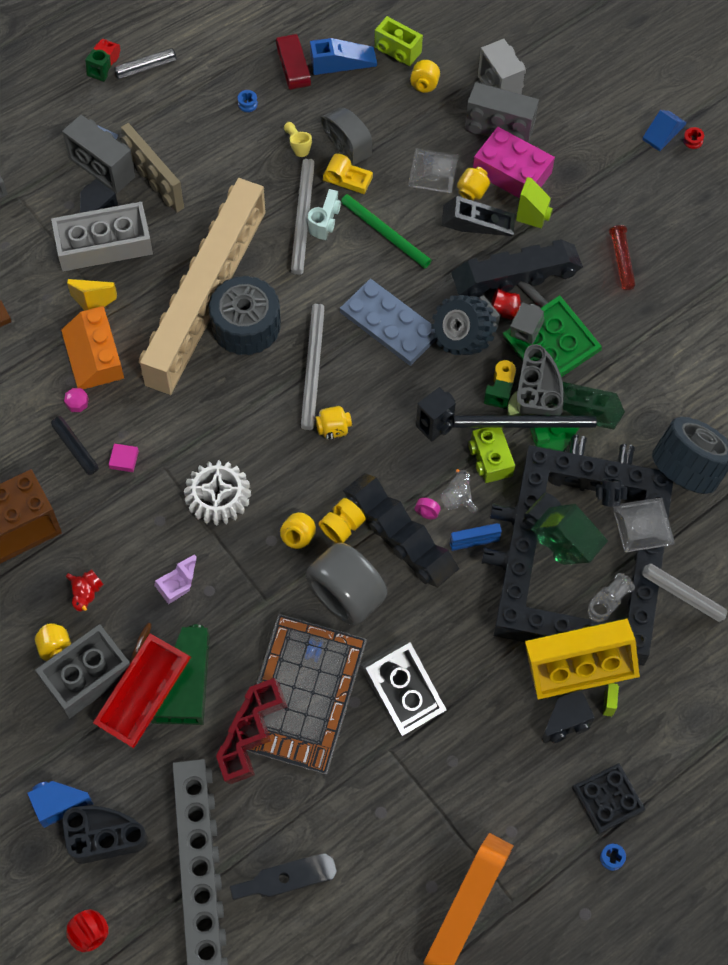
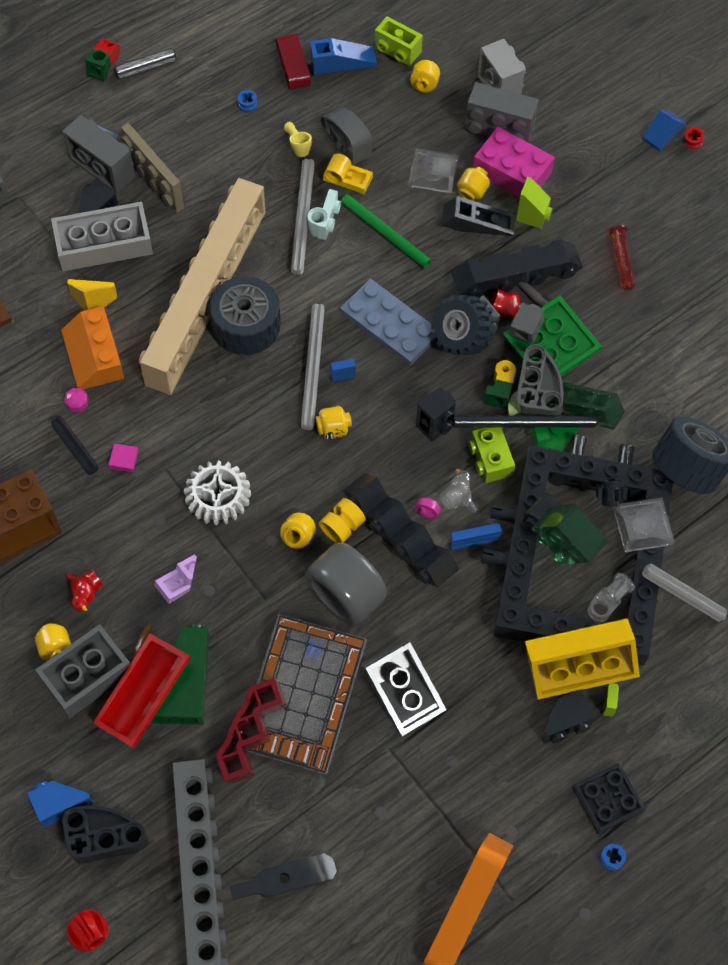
(343, 370): none -> blue tile

